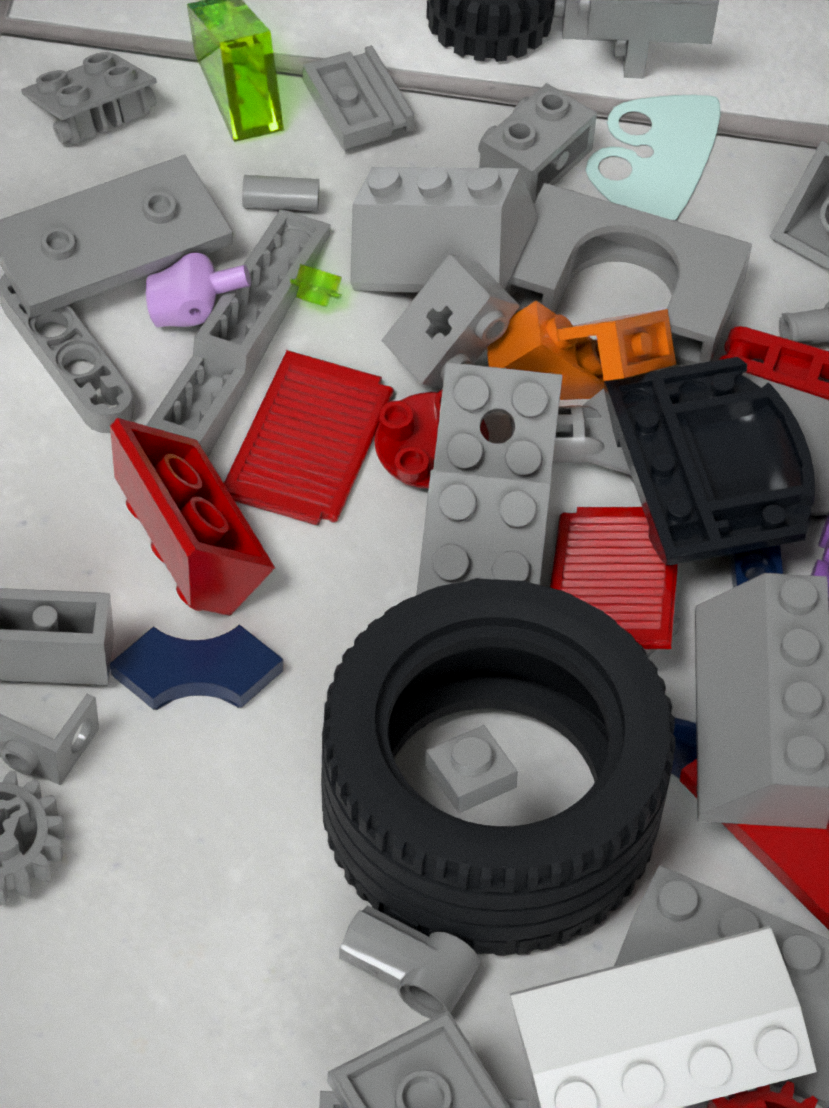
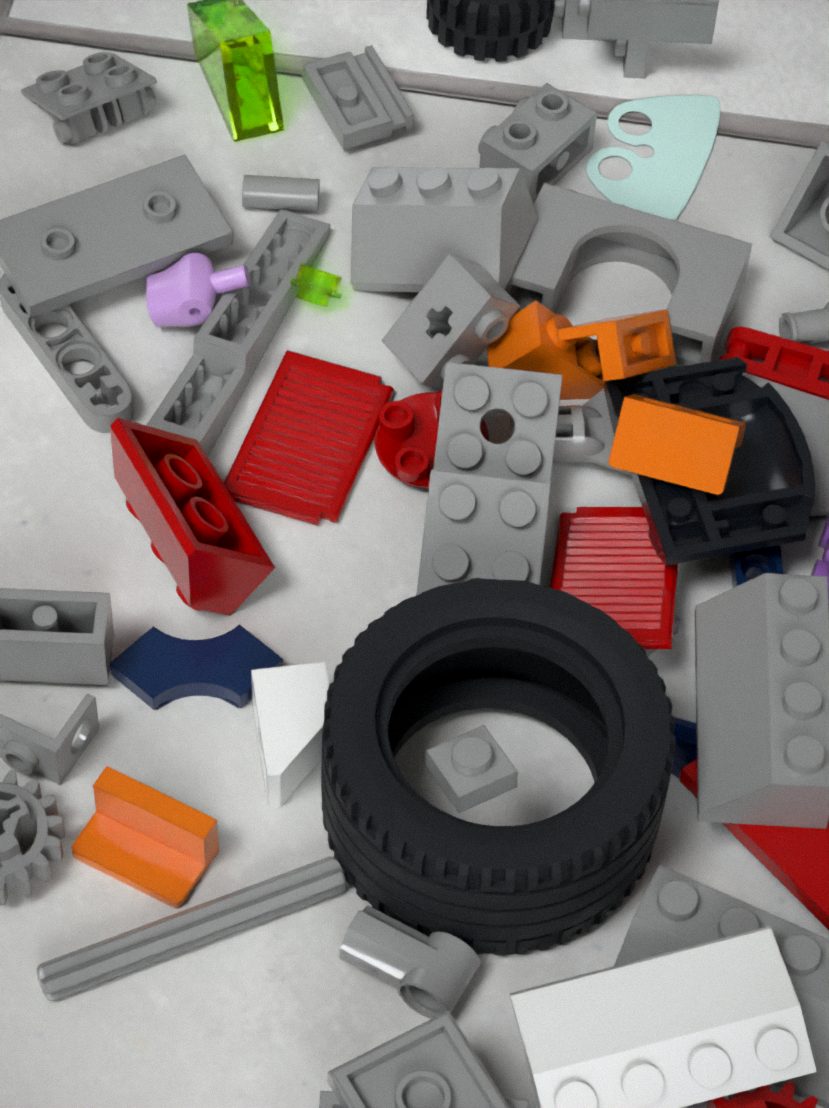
(147, 839): none -> orange panel
(190, 928): none -> light grey axle
(288, 724): none -> white slope
(675, 443): none -> orange panel

